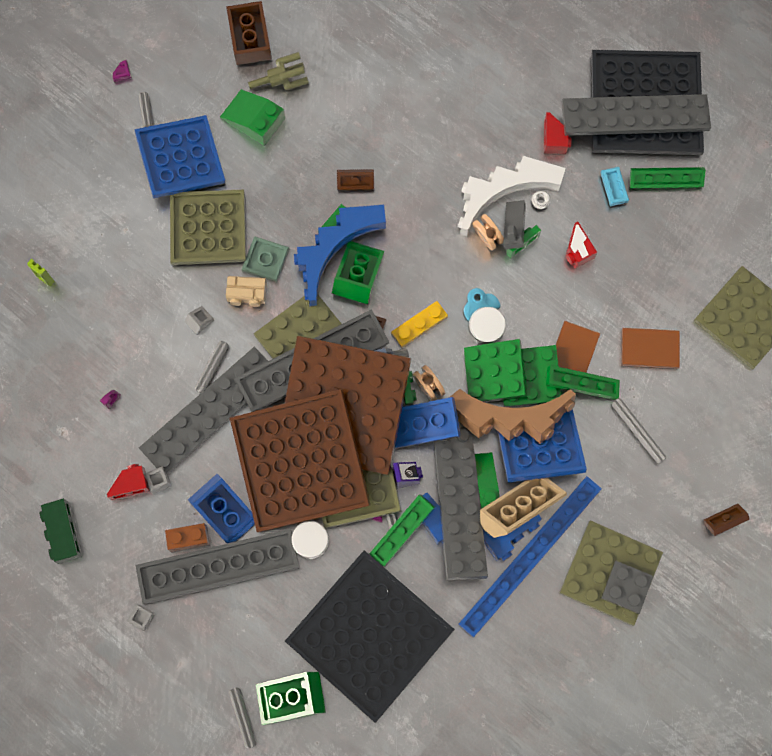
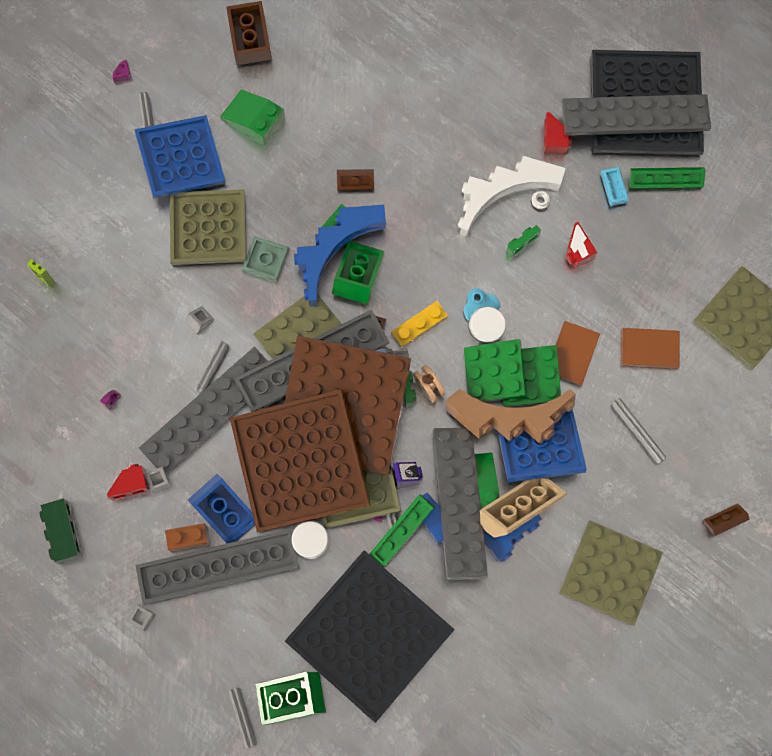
(246, 290): tan brick -> none
(281, 75): olive plant -> none
(428, 422): blue plate -> none
(488, 232): light nougat head -> none
(514, 224): dark grey hinge -> none
(529, 557): blue plate -> none
(582, 382): green plate -> none
(627, 587): dark grey plate -> none

